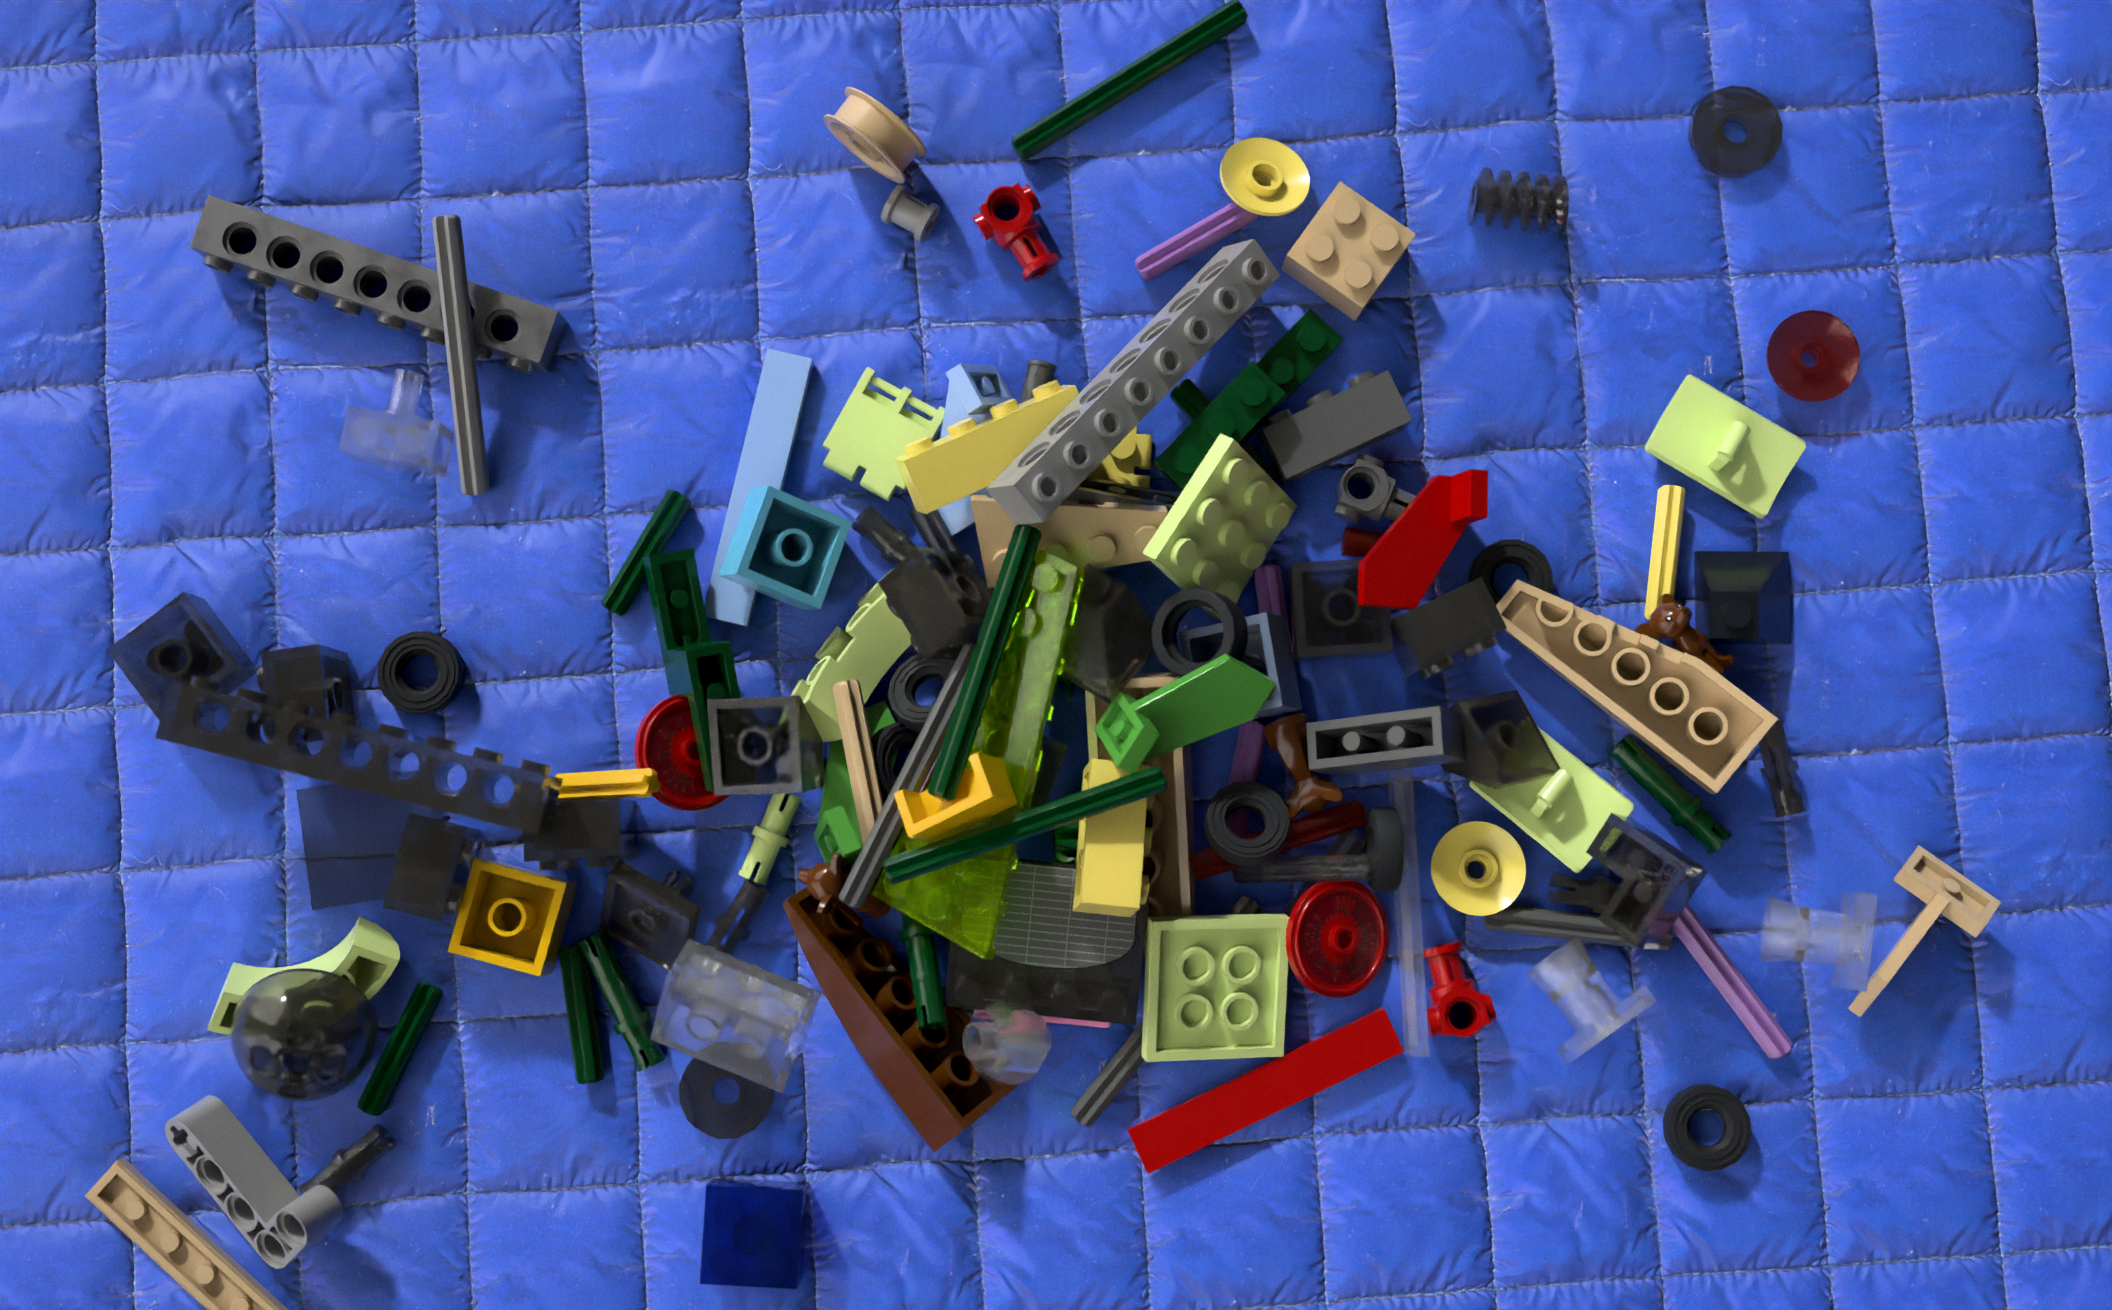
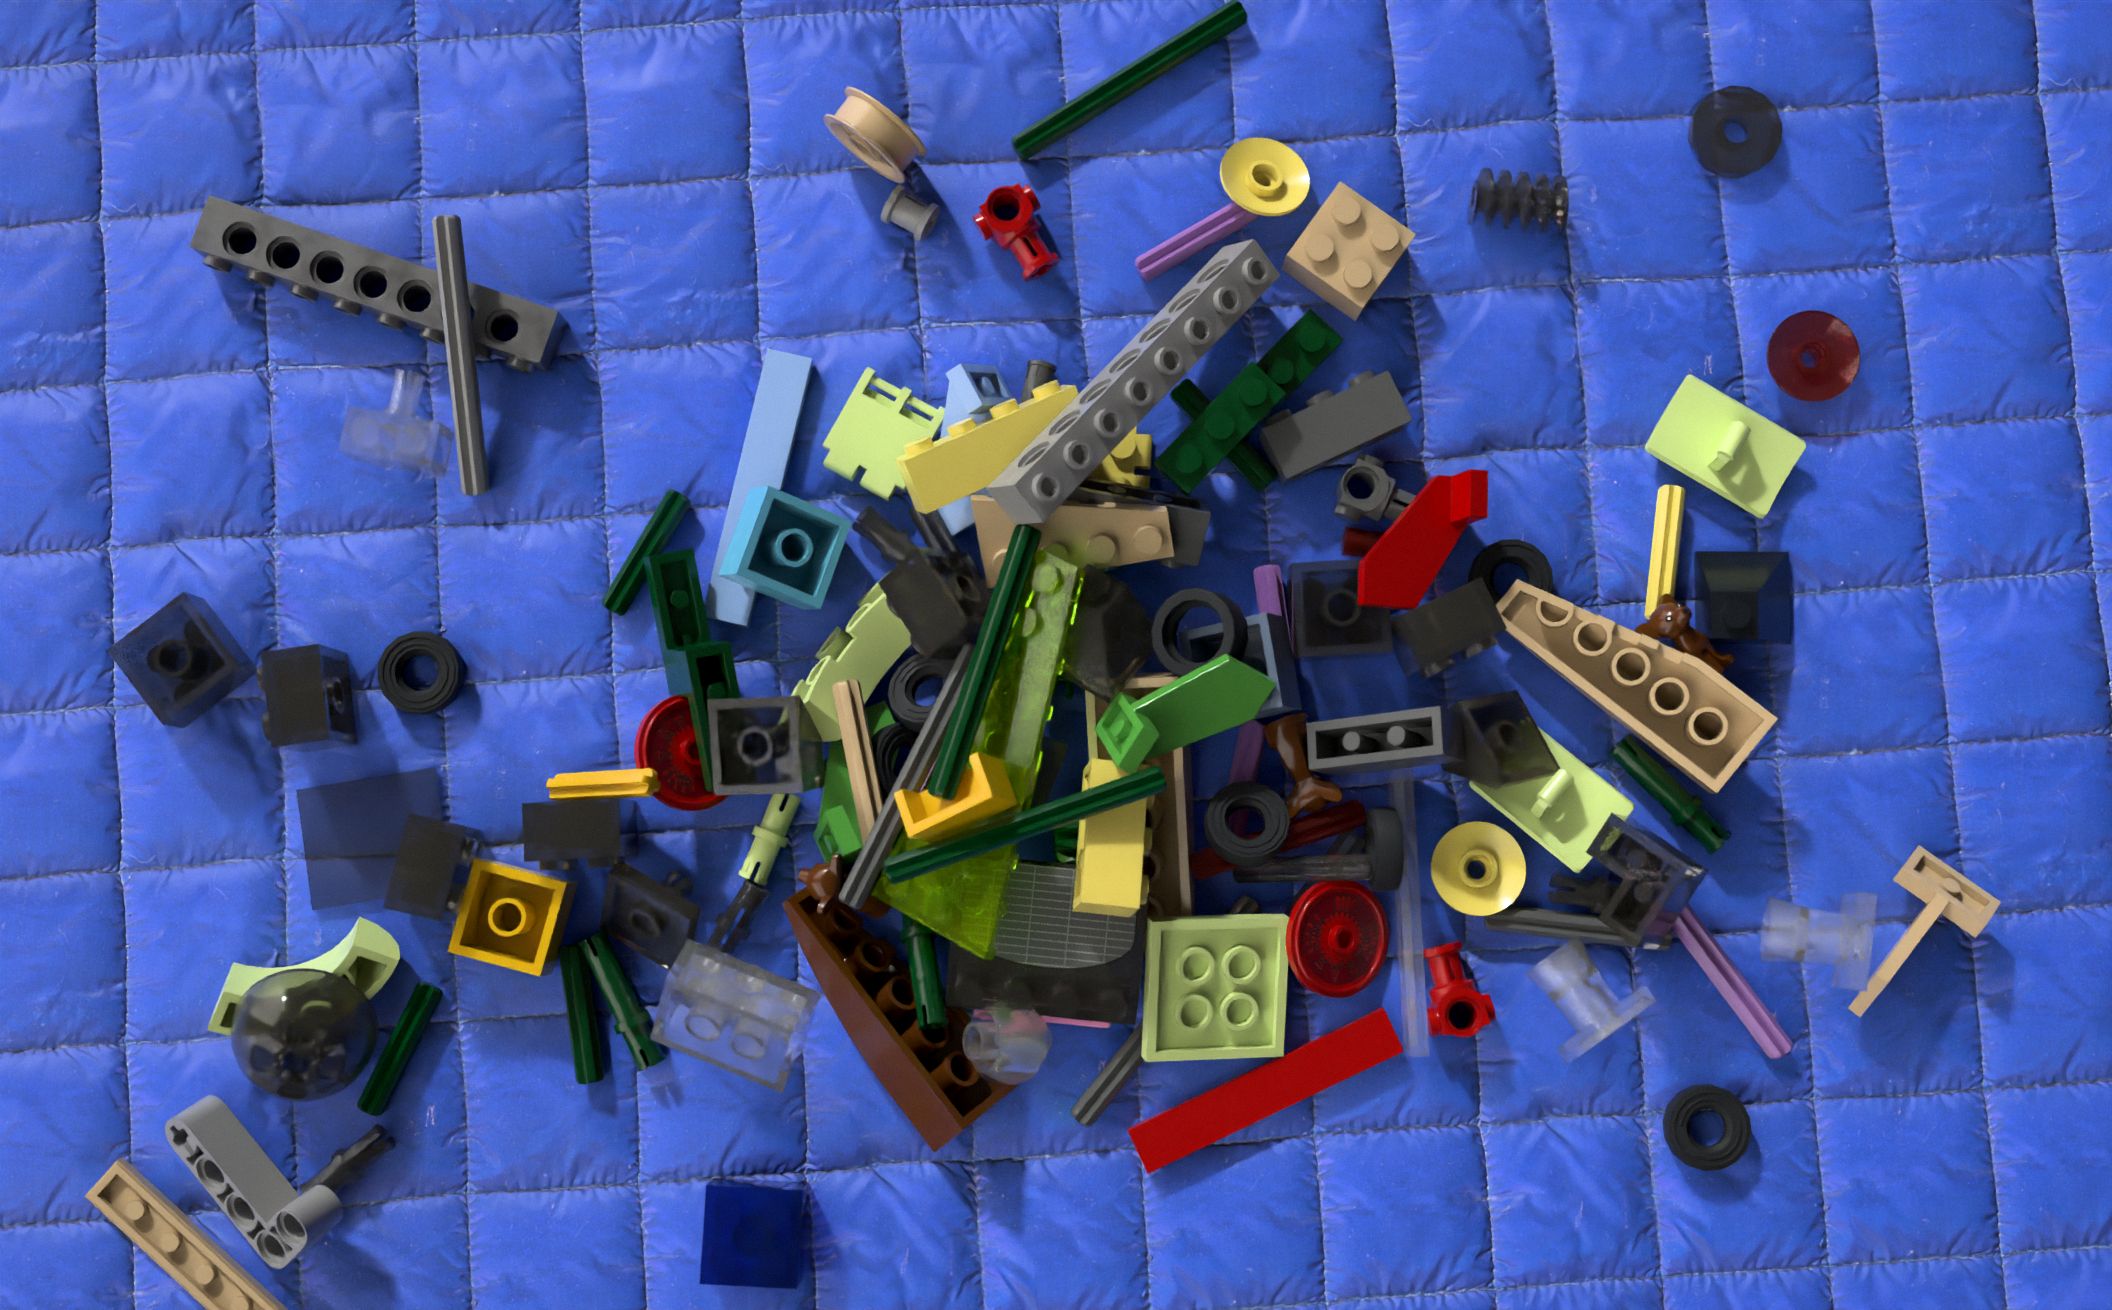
(189, 722): clear smoke brick -> none
(710, 1114): clear smoke tile -> none
(1221, 524): yellowish green plate -> none
(1780, 772): clear smoke pin -> none

